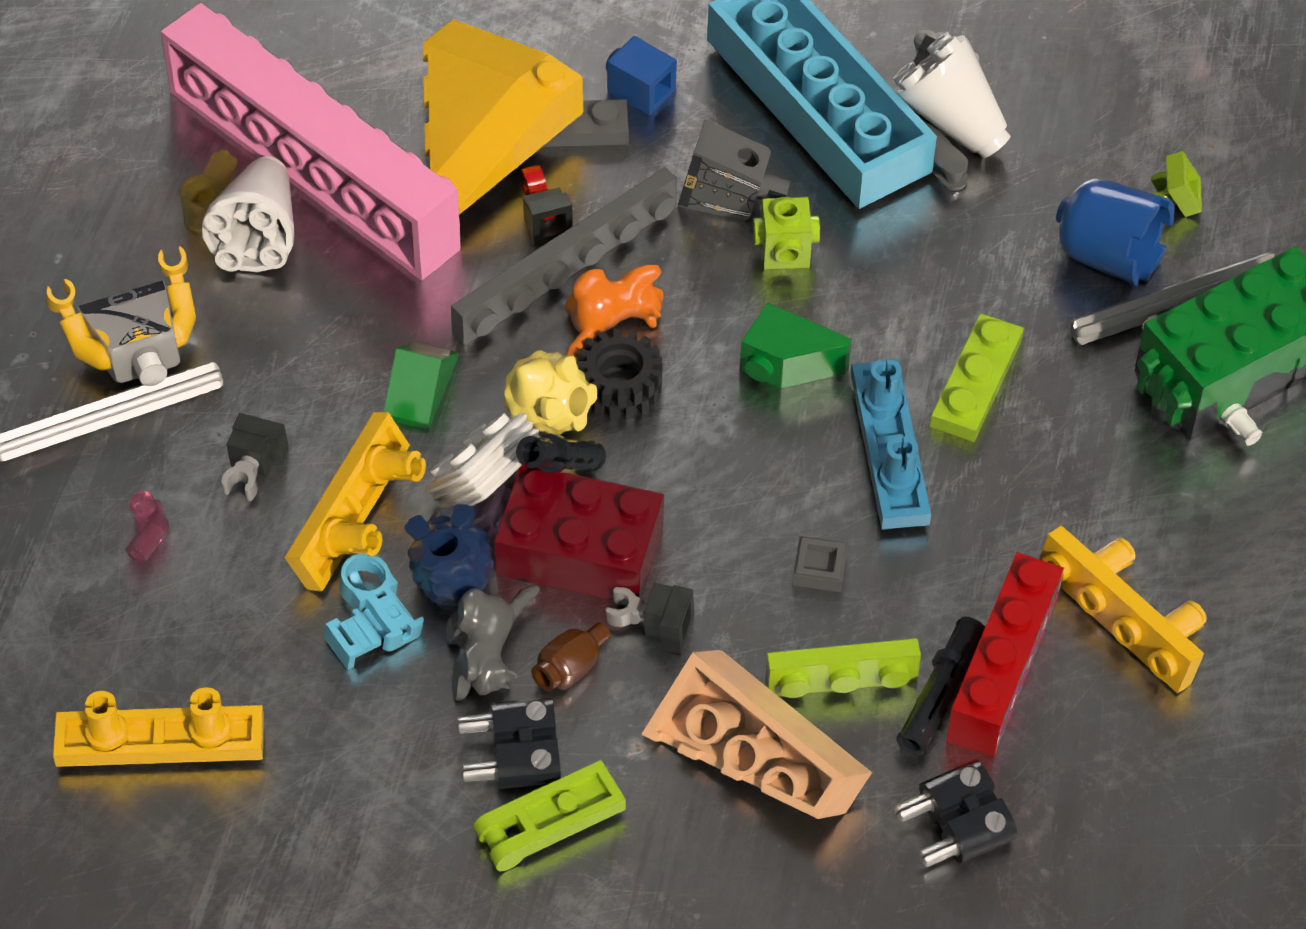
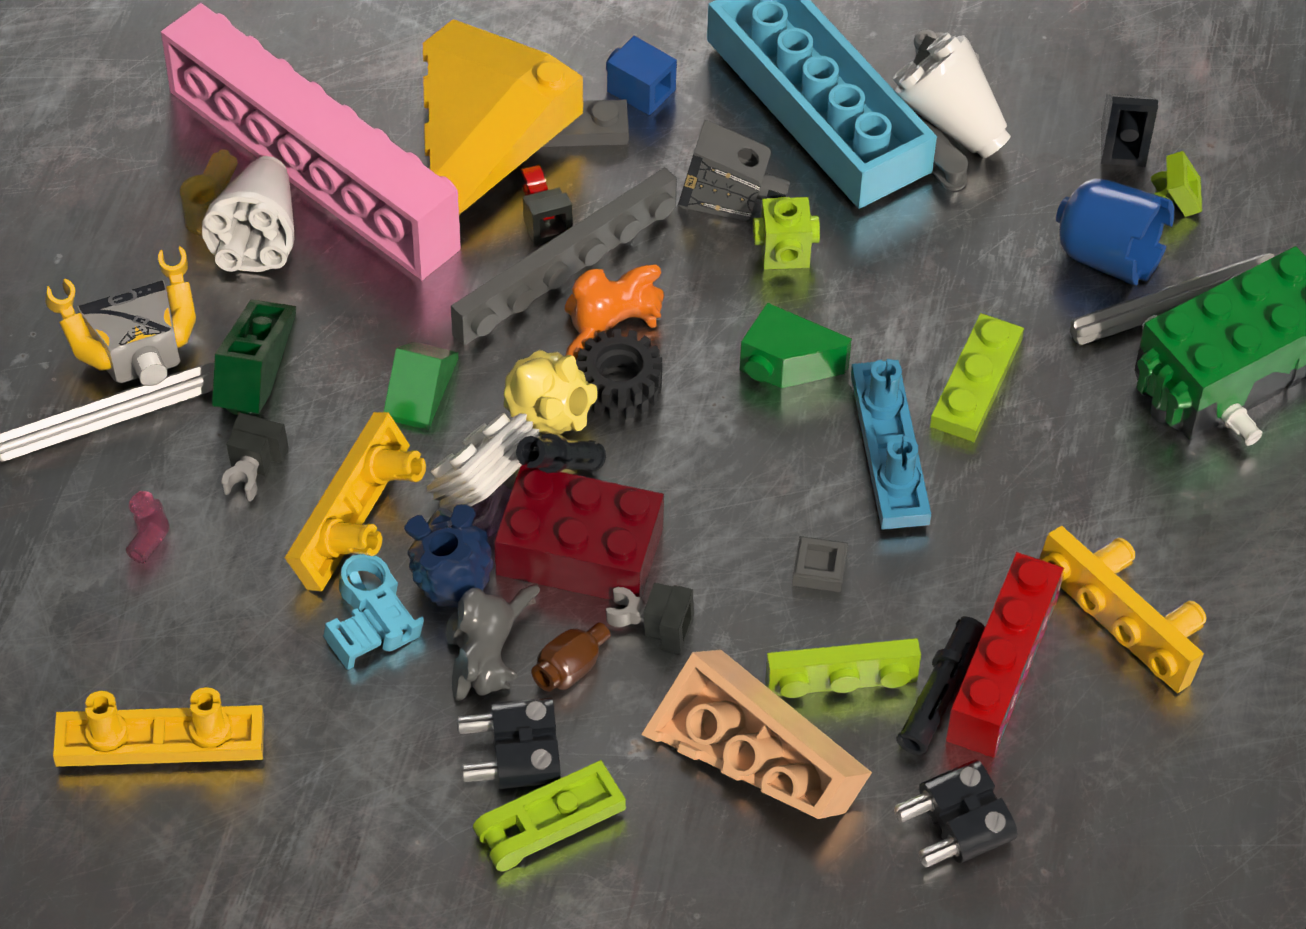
(251, 357): none -> dark green slope
(1127, 129): none -> black slope

